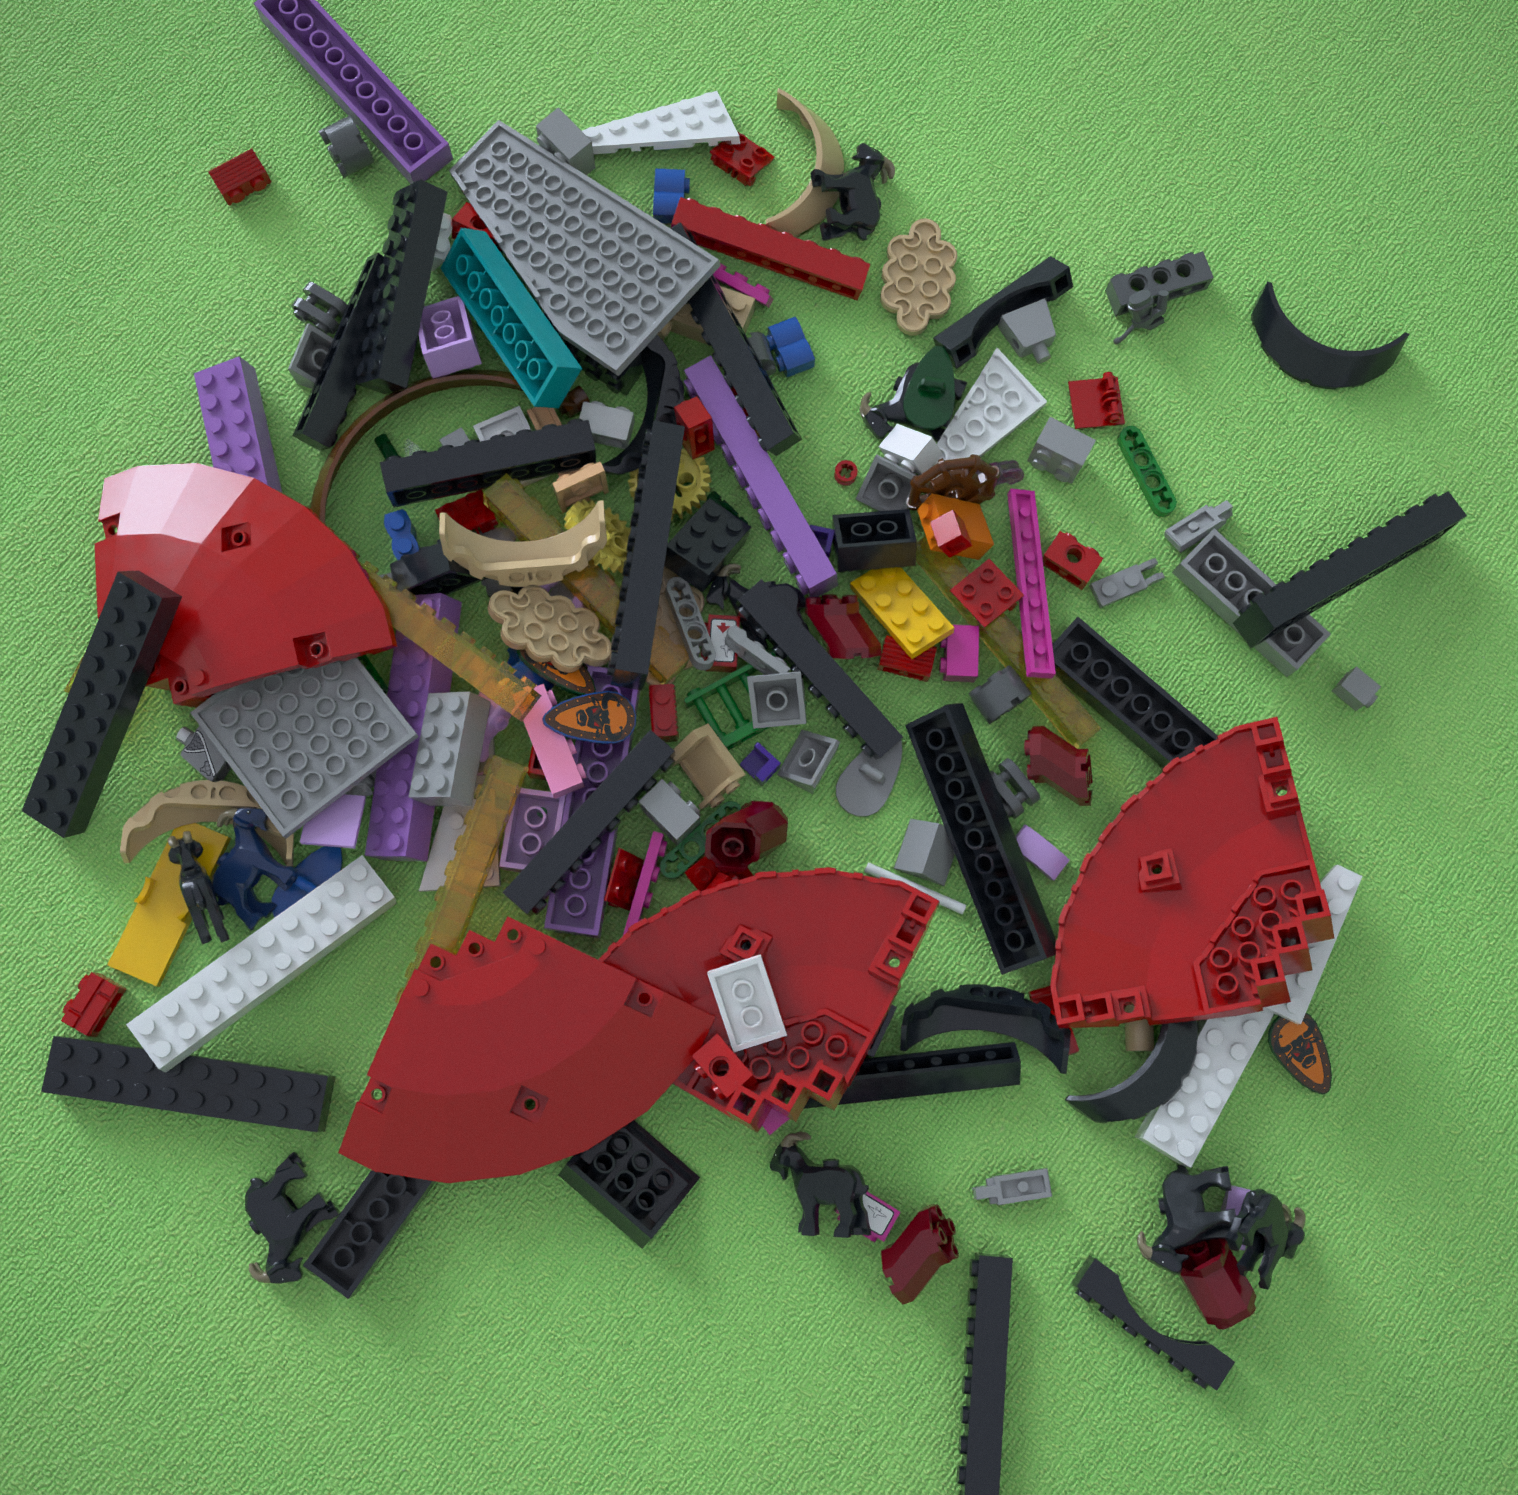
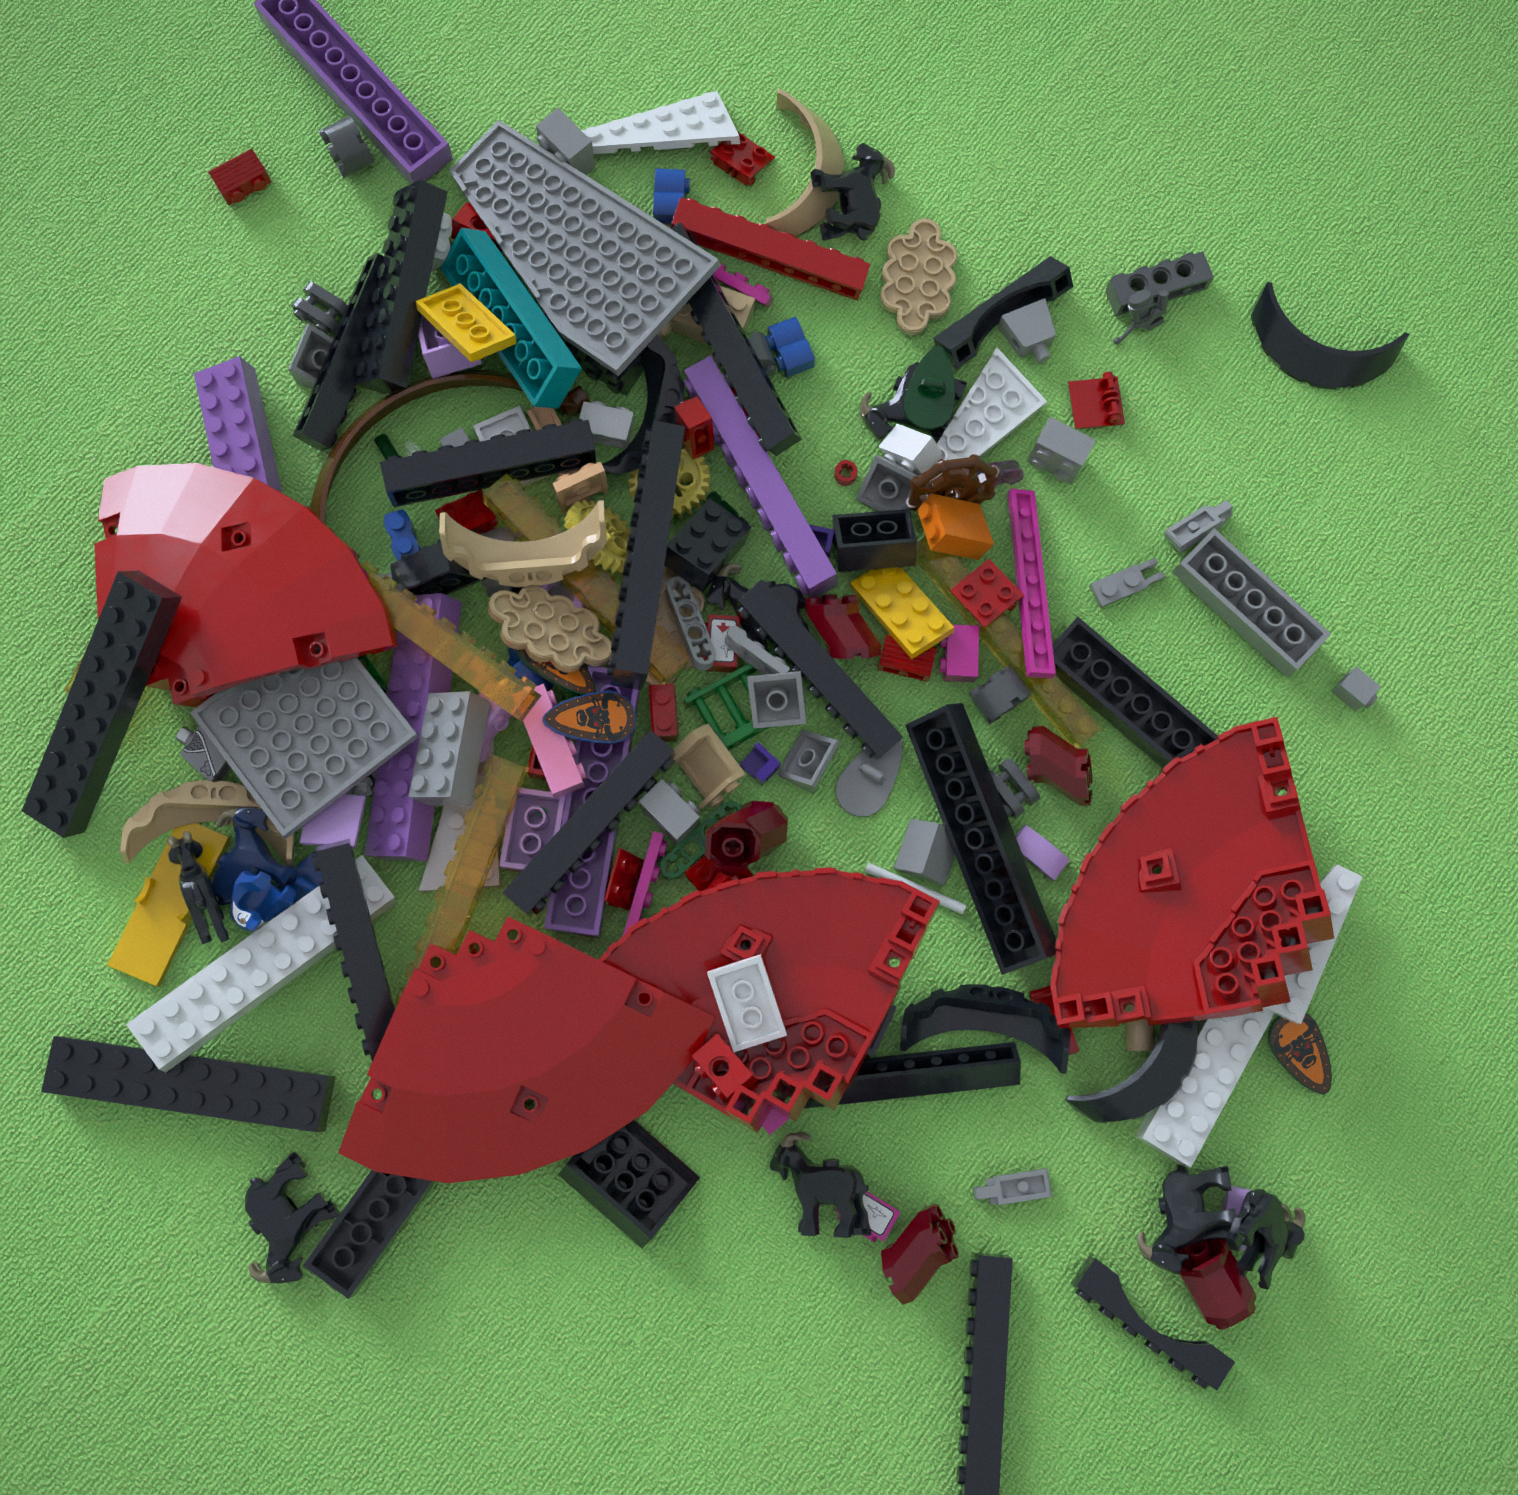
(92, 1004): red brick -> none
(257, 900): none -> blue piece
(356, 941): none -> black brick
(466, 322): none -> yellow plate
(951, 533): panel -> none
(1075, 573): red brick -> none
(1150, 470): green beam -> none
(1347, 568): black brick -> none

